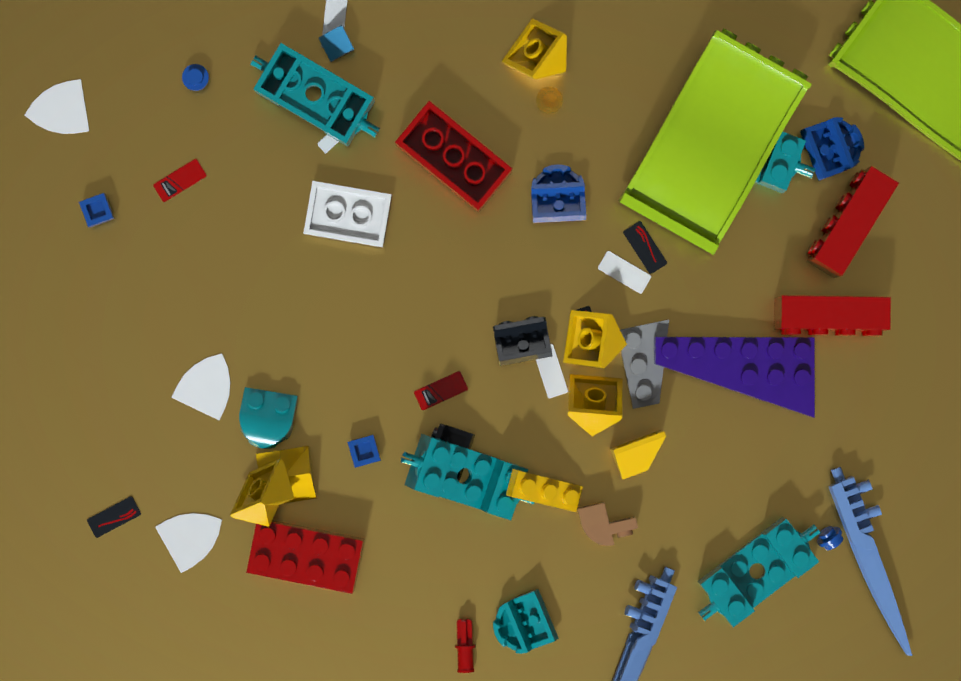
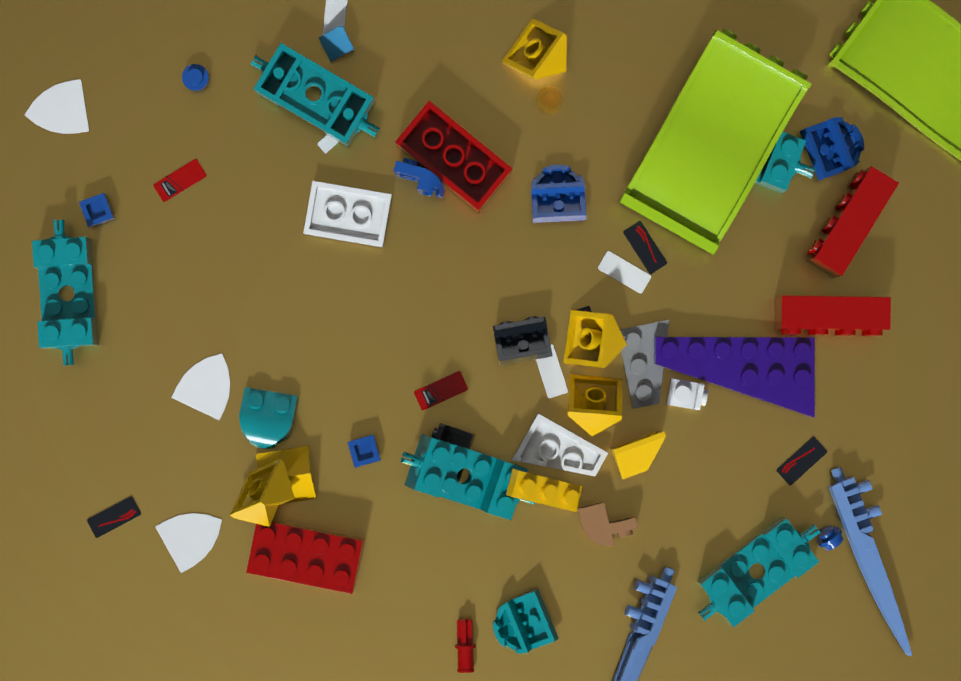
(64, 263): none -> teal brick
(426, 179): none -> blue slope
(558, 448): none -> white wing
(686, 394): none -> white bracket
(801, 461): none -> black sticker

